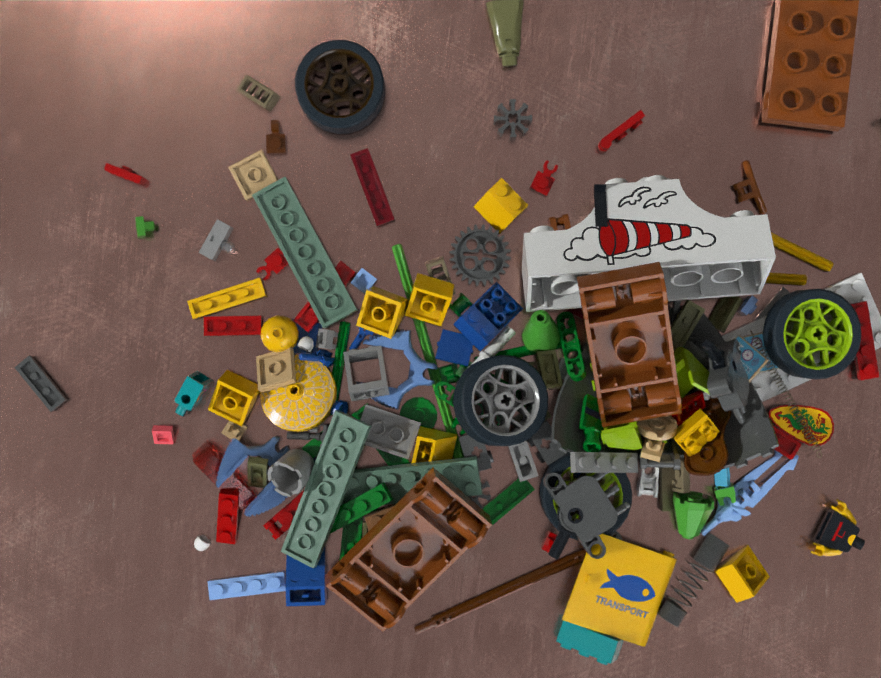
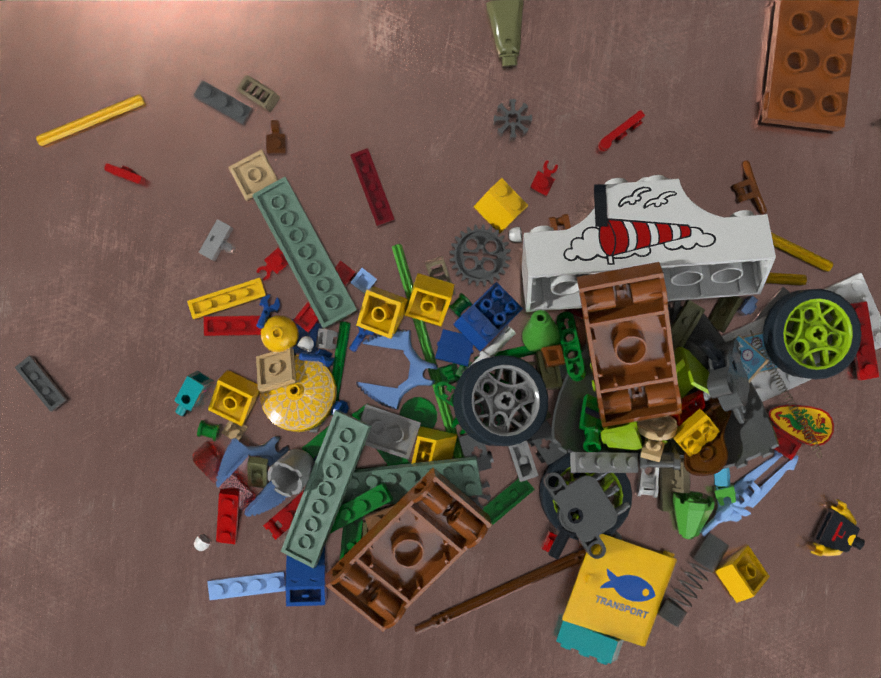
(90, 120): none -> yellow axle
(142, 227): bright green tile -> none
(163, 434): coral plate -> none
(208, 430): none -> green bush
(222, 102): none -> dark grey plate
(267, 310): none -> blue bar
(307, 435): dark grey piece -> none
(331, 54): wheel -> none
(368, 389): light grey window -> none
(515, 234): none -> white hinge
(553, 356): none -> dark orange tile

